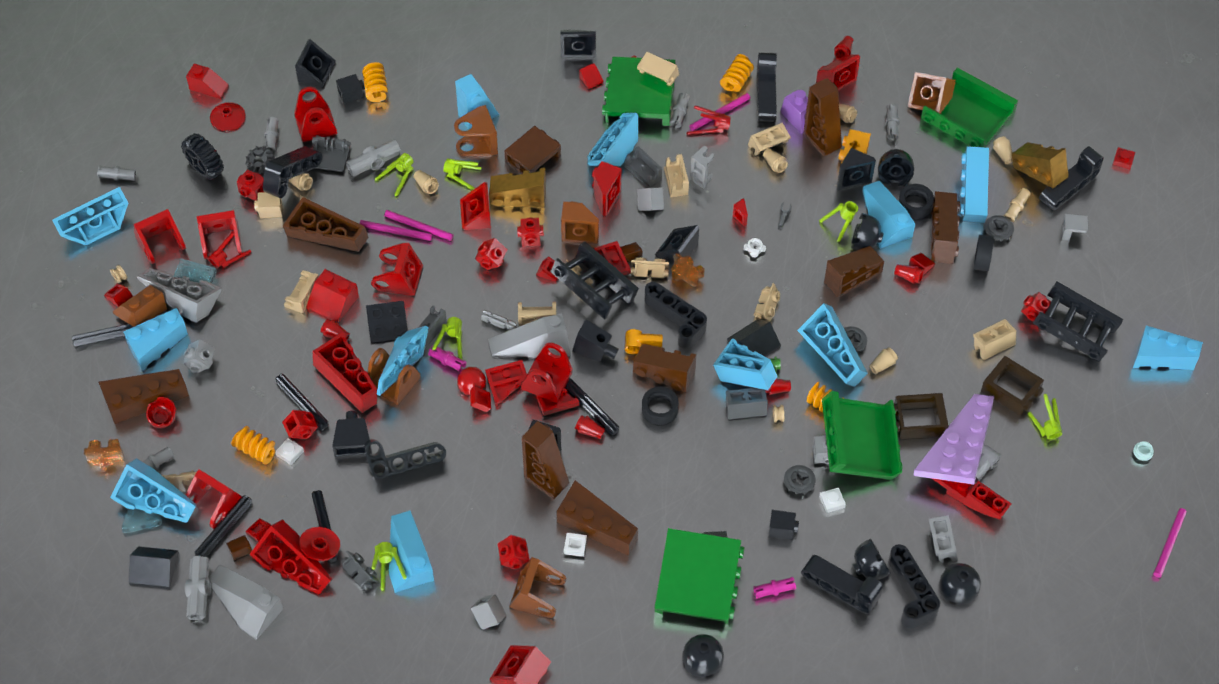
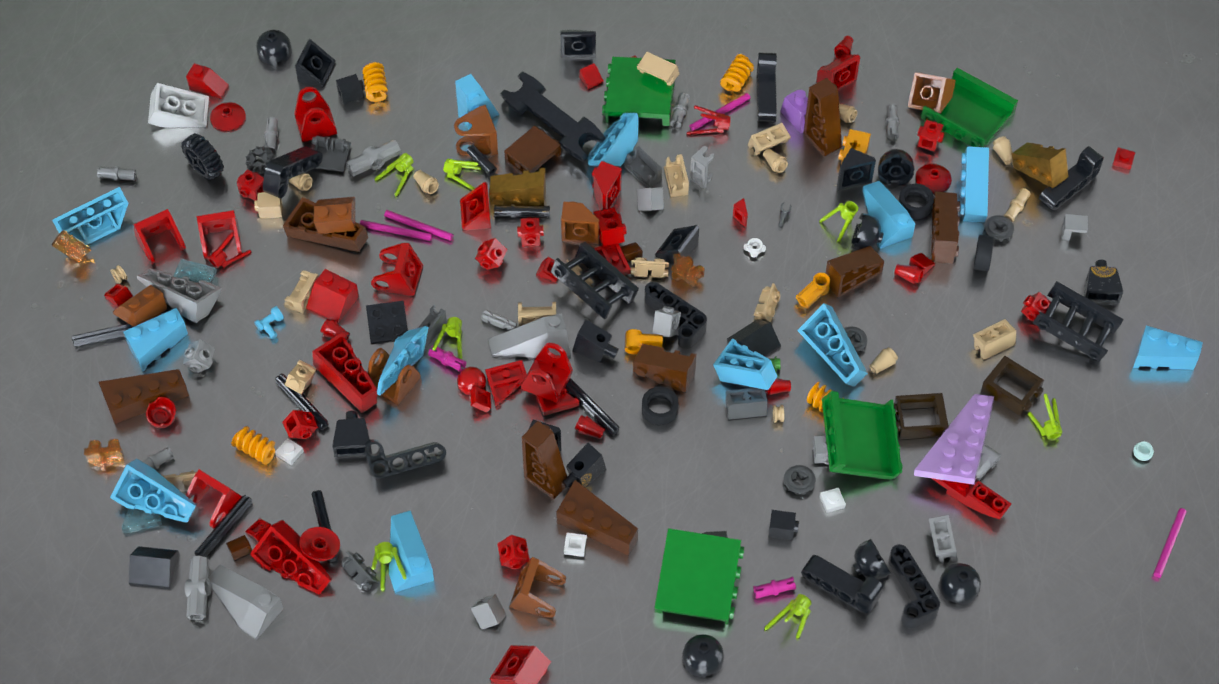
(71, 246): none -> clear orange hips
(177, 108): none -> white slope
(264, 323): none -> medium azure piece
(273, 47): none -> black cylinder
(300, 377): none -> tan brick
(334, 215): none -> dark orange slope
(482, 160): none -> black axle
(522, 211): none -> black pin
(574, 133): none -> black piece
(584, 467): none -> black torso
(610, 227): none -> red brick
(666, 321): none -> light grey brick
(798, 607): none -> lime plant
(813, 291): none -> light orange piece
(930, 135): none -> red brick
(938, 183): none -> red dish
(1103, 283): none -> black torso

